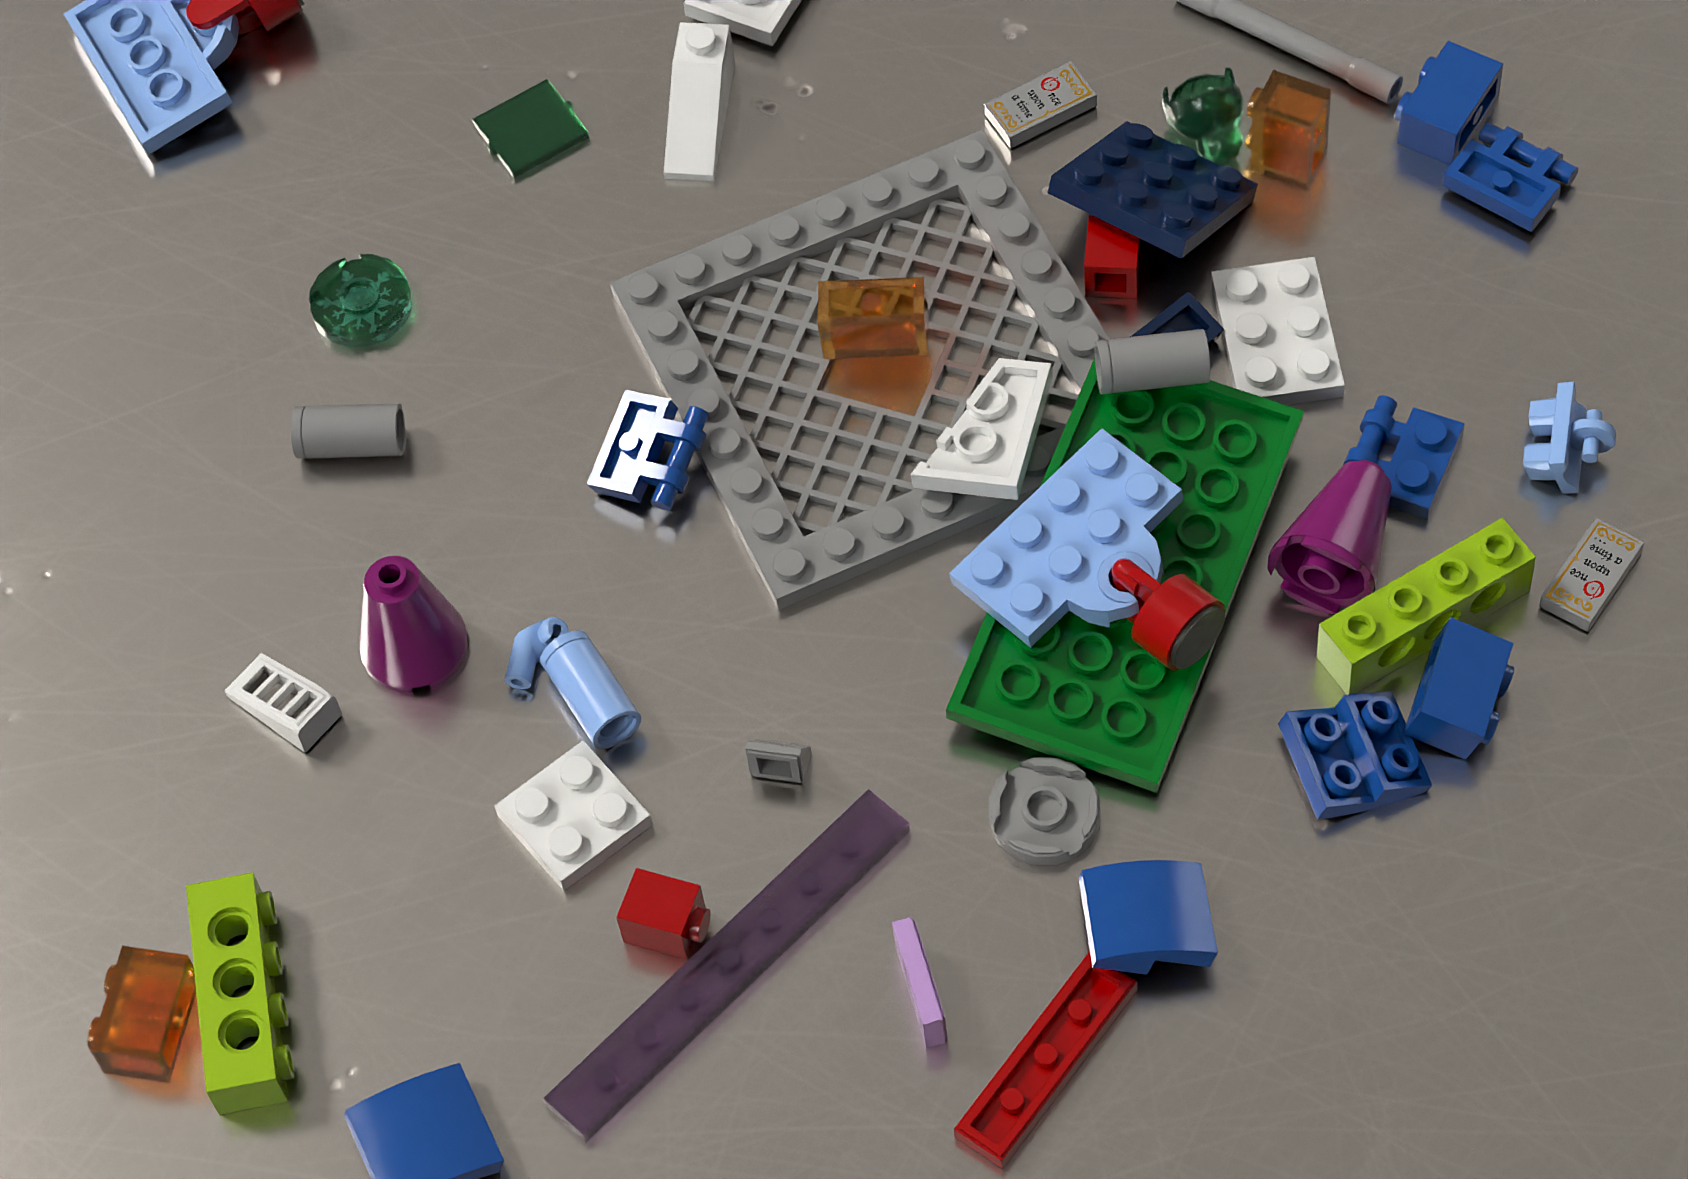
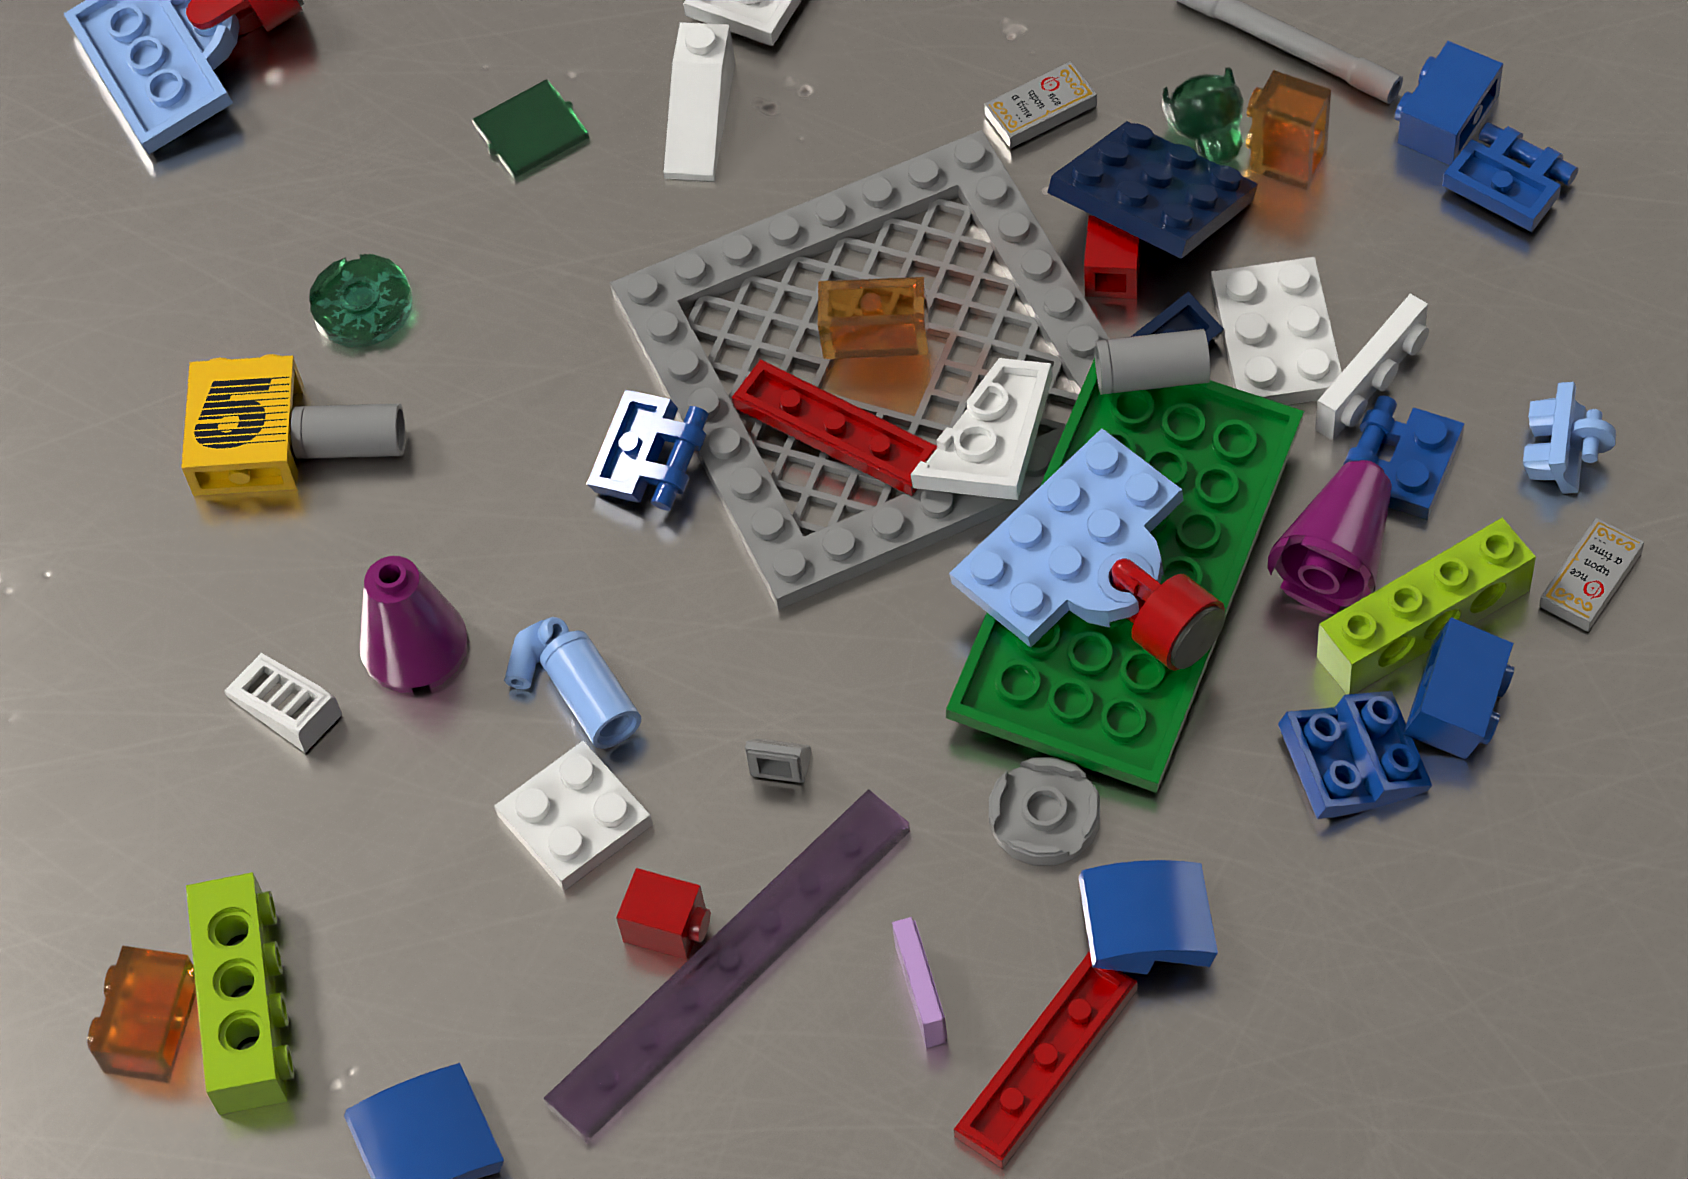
(240, 425): none -> yellow panel
(832, 425): none -> red tile
(1372, 368): none -> white plate

